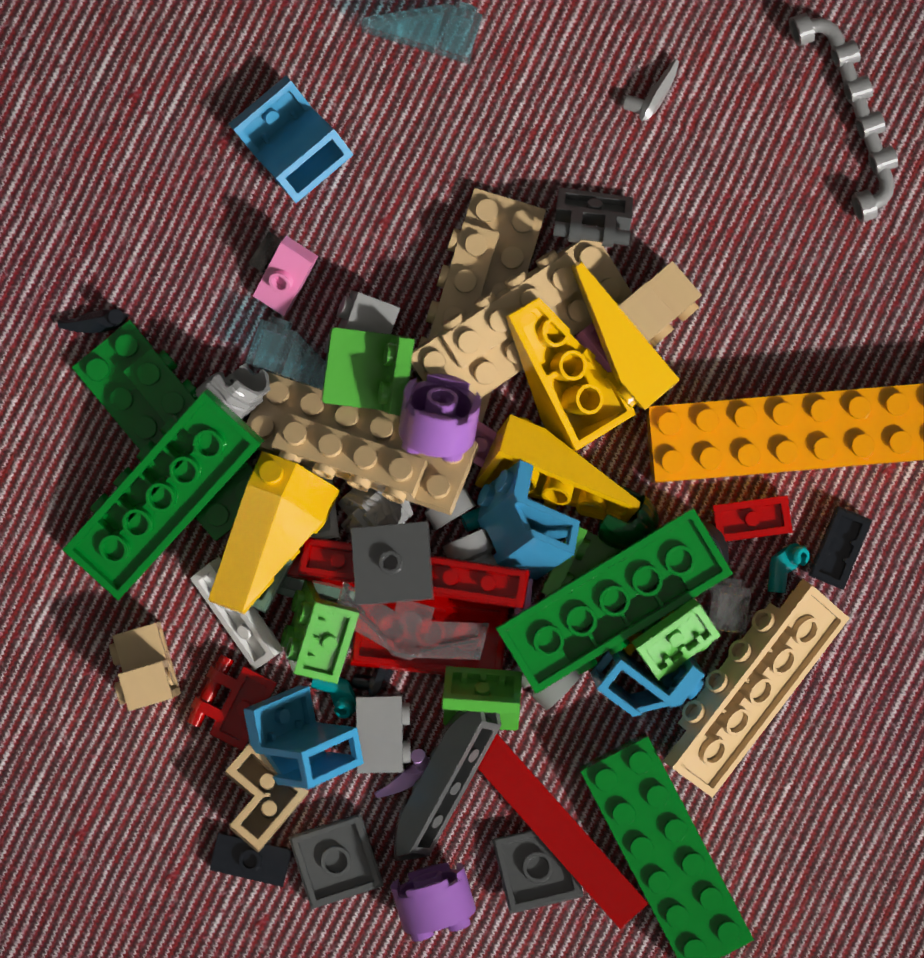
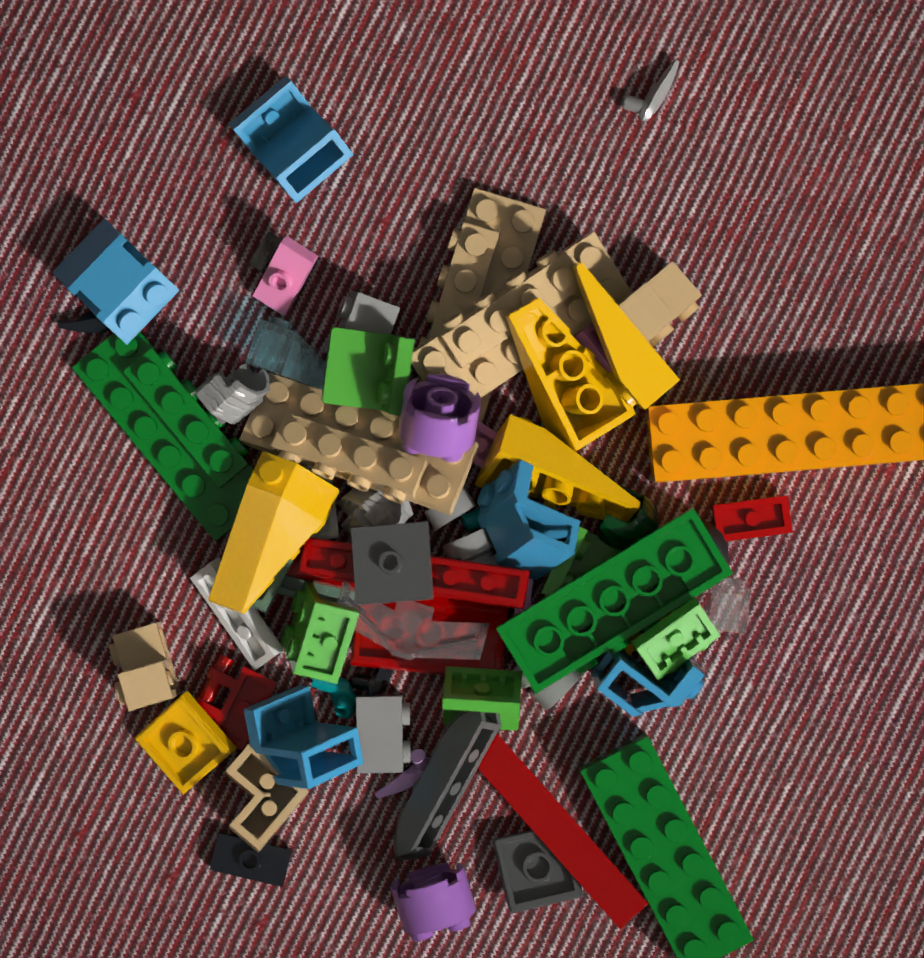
(115, 281): none -> dark azure piece
(162, 493): green plate -> none
(185, 742): none -> yellow plate
(336, 860): dark grey plate -> none
(434, 29): clear light blue slope -> none
(601, 211): dark grey plate -> none
(753, 685): tan plate -> none
(783, 563): teal arm -> none
(839, 547): black plate -> none
(856, 91): light grey bar -> none

